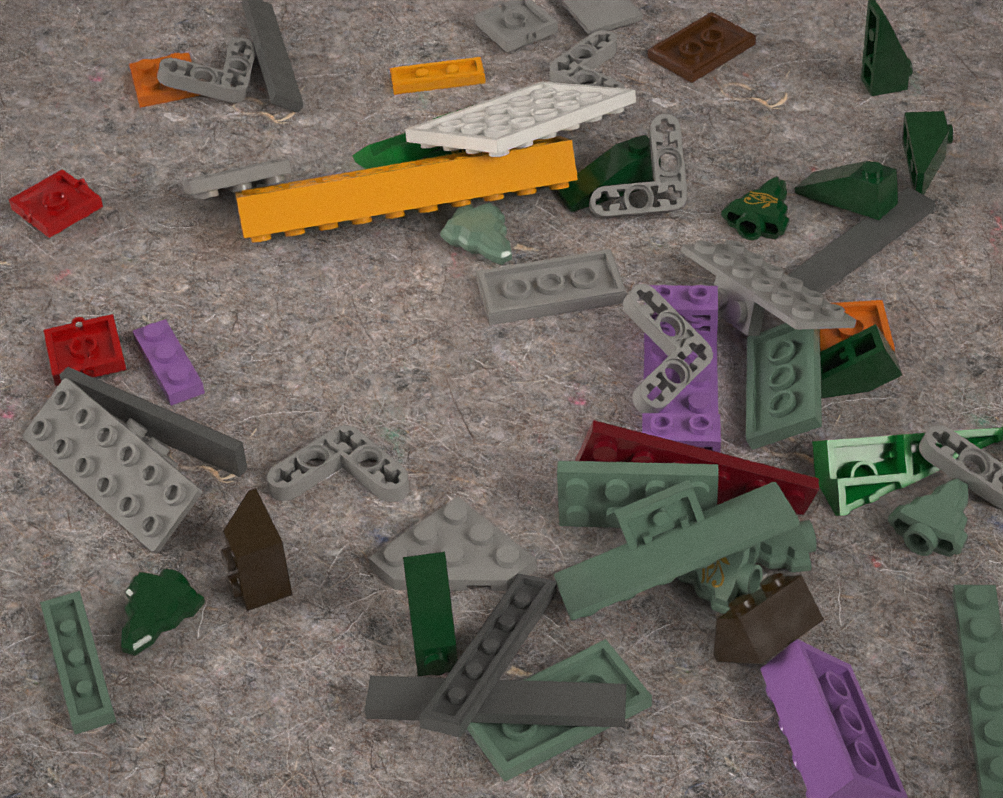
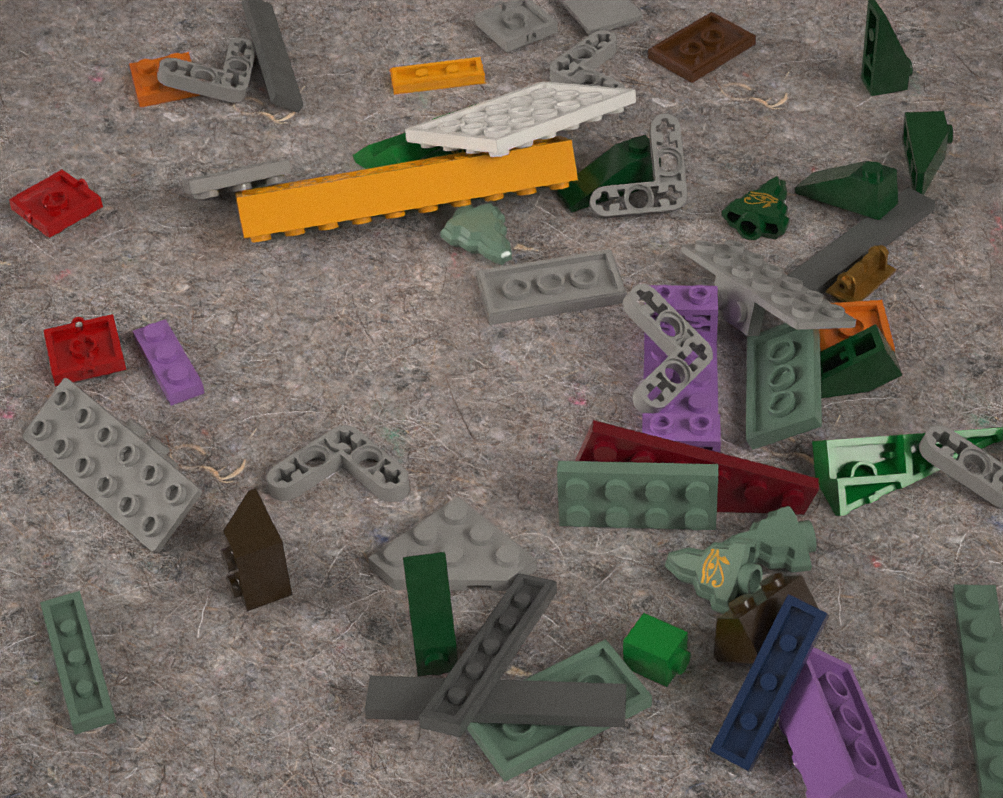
(155, 607): dark green rock -> none
(165, 425): dark grey tile -> none
(656, 650): none -> green brick
(669, 538): sand green bracket -> none
(769, 682): none -> dark blue plate
(863, 276): none -> pearl gold hinge
(934, 520): sand green rock -> none

